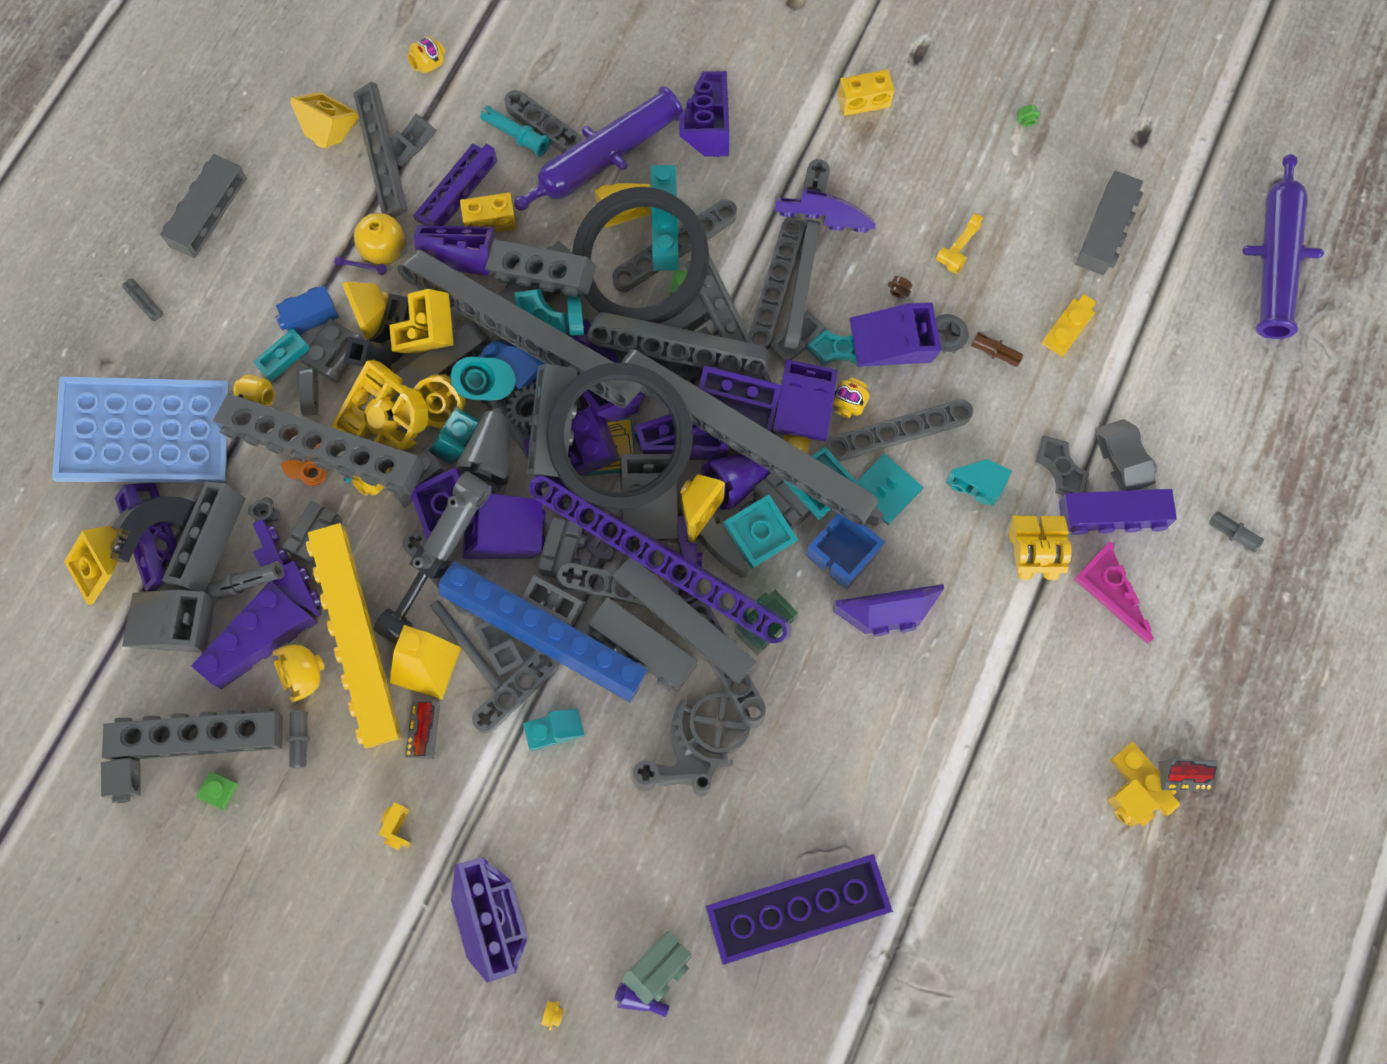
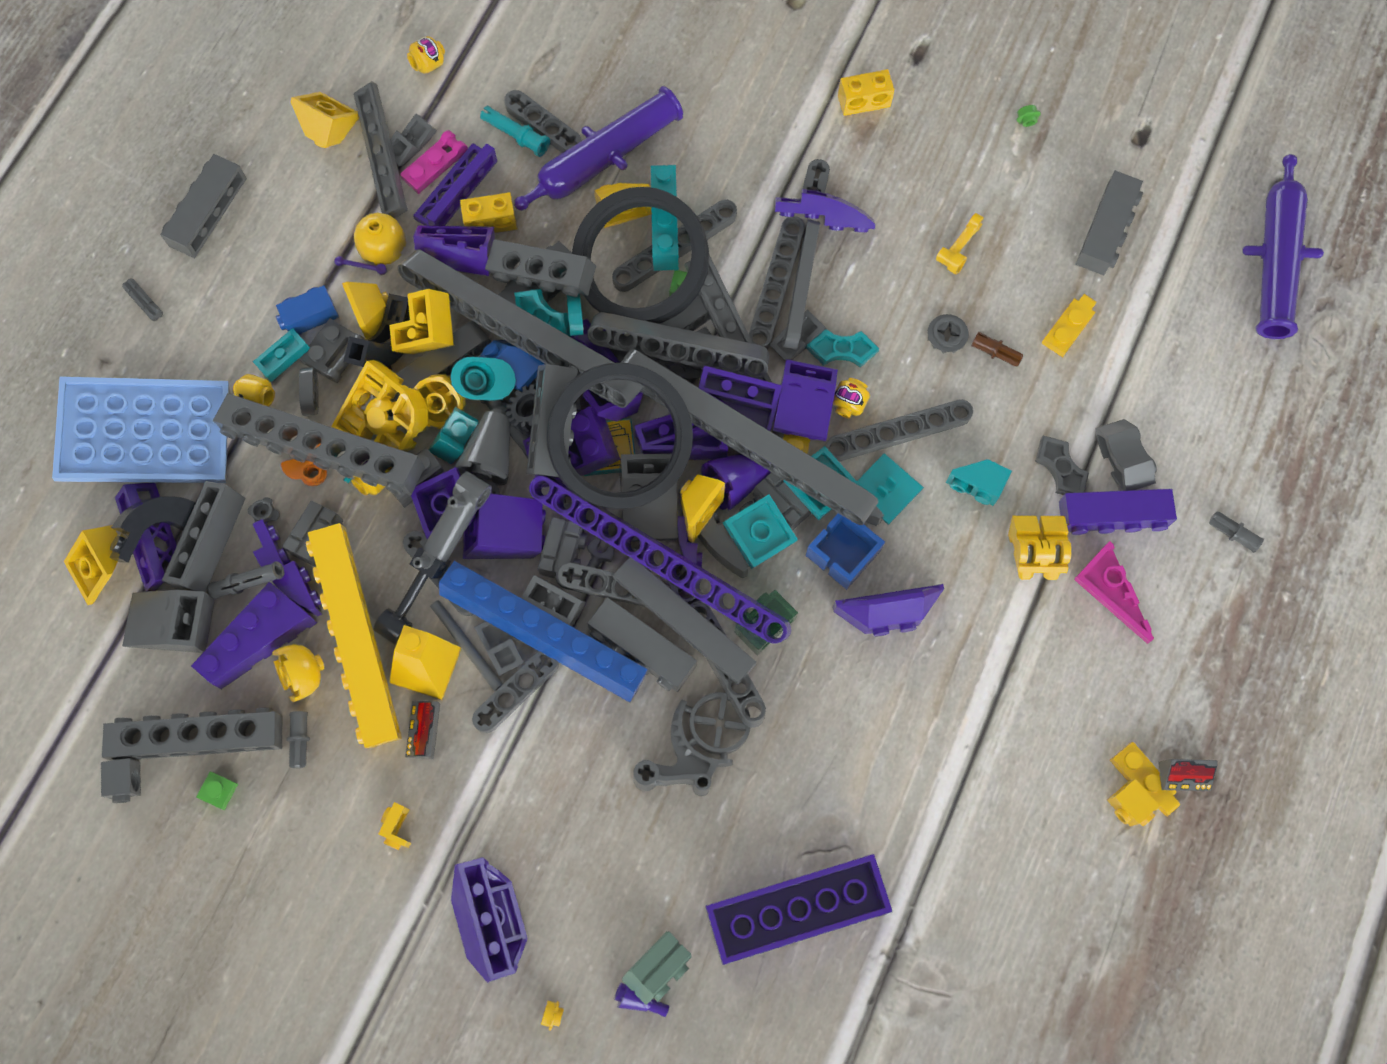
(433, 162): none -> dark pink plate
(553, 729): teal slope -> none
(707, 115): dark purple wedge -> none
(896, 335): dark purple slope -> none
(900, 287): reddish brown plate -> none

